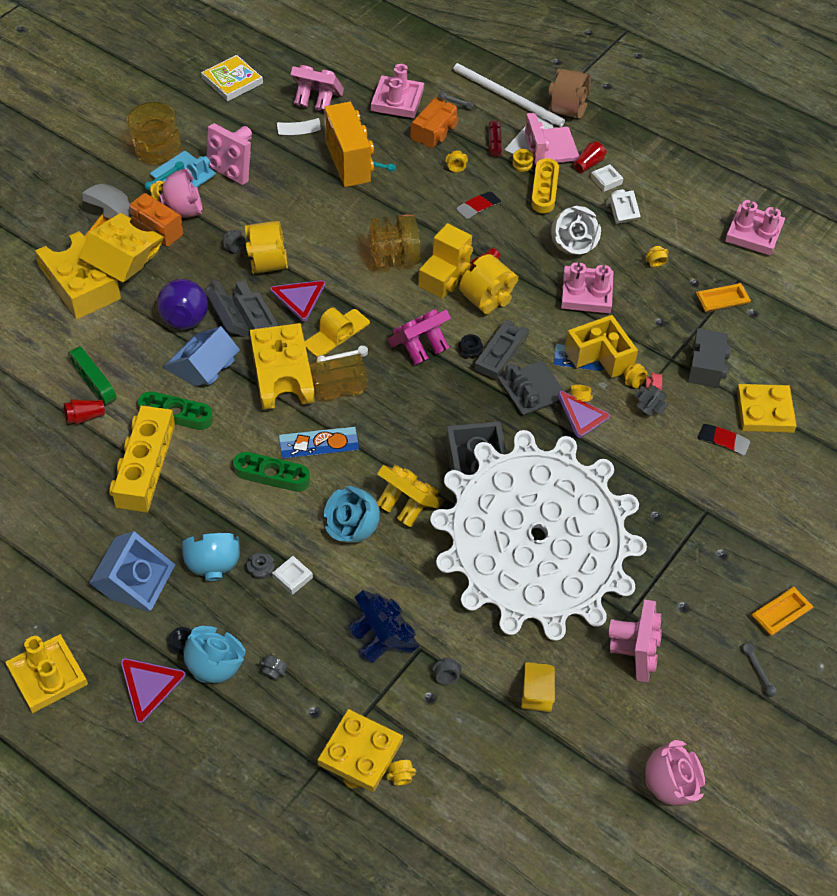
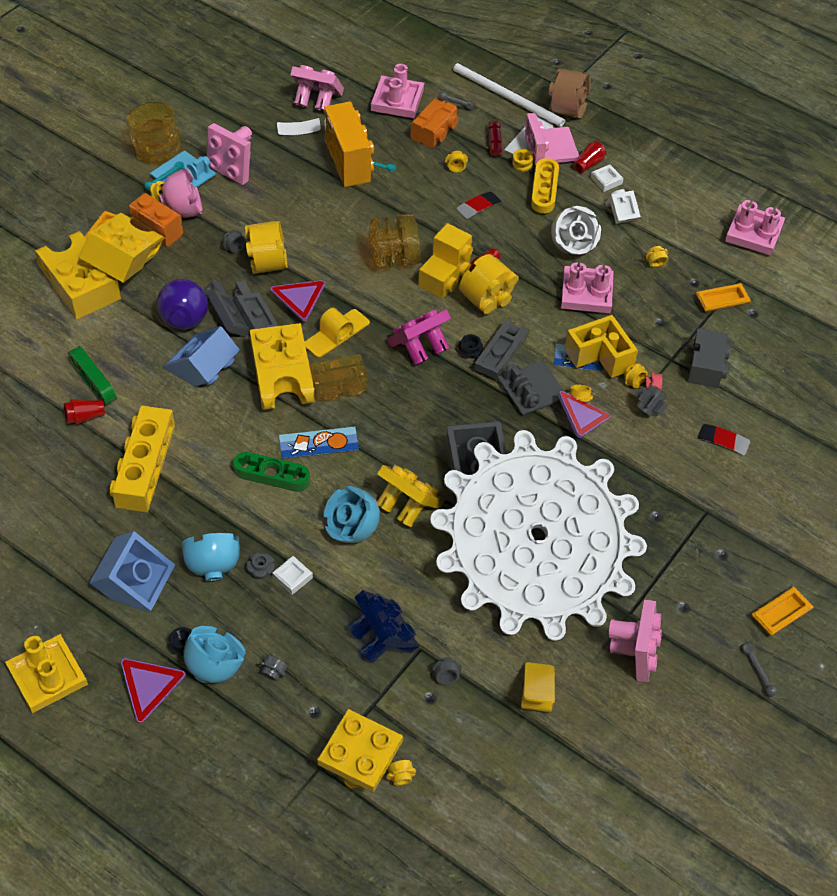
(109, 198): light grey brick -> none
(185, 418): green beam -> none
(232, 78): tile -> none
(363, 350): white hinge -> none
(674, 774): bright pink cylinder -> none
(766, 408): yellow plate -> none

